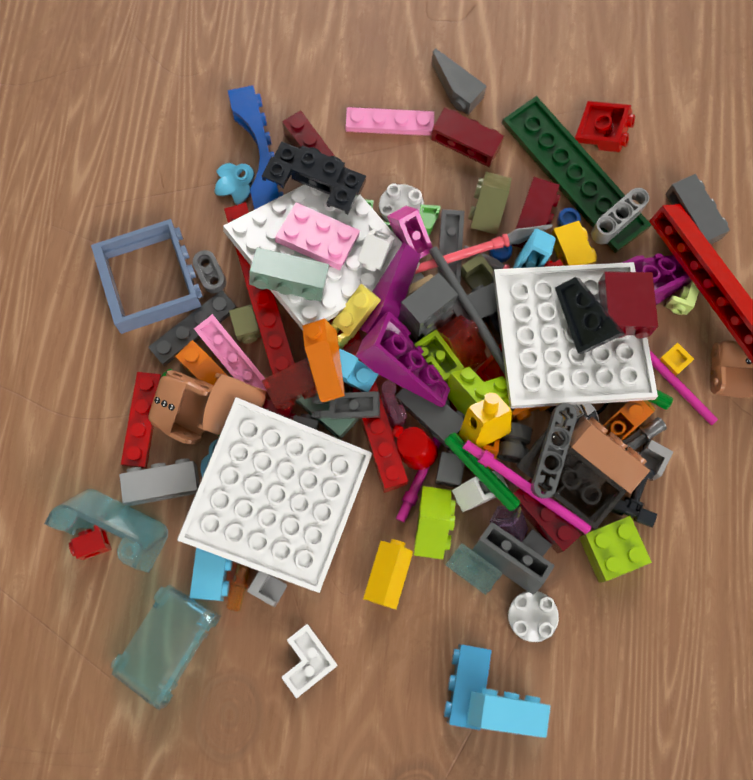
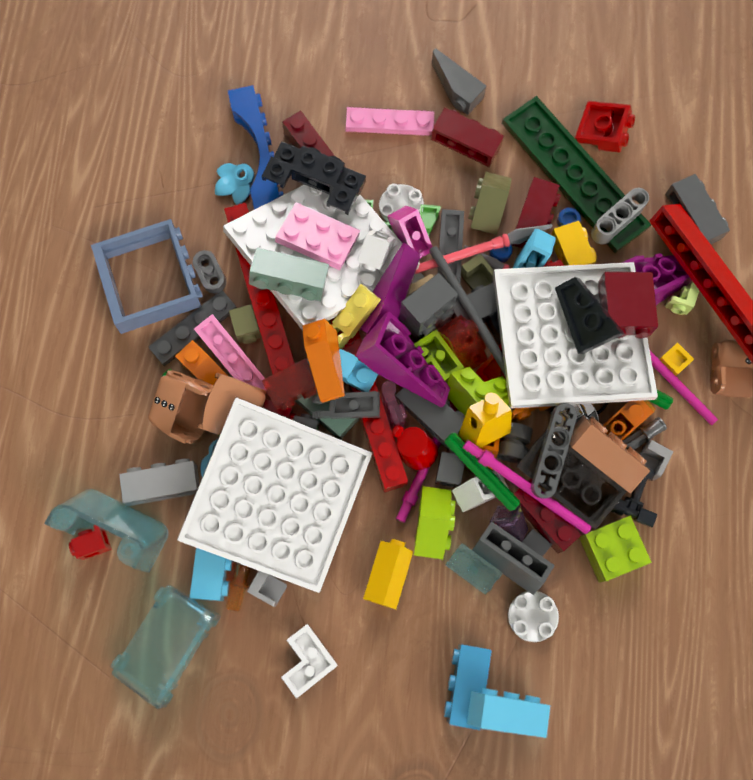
(139, 428): red plate -> none

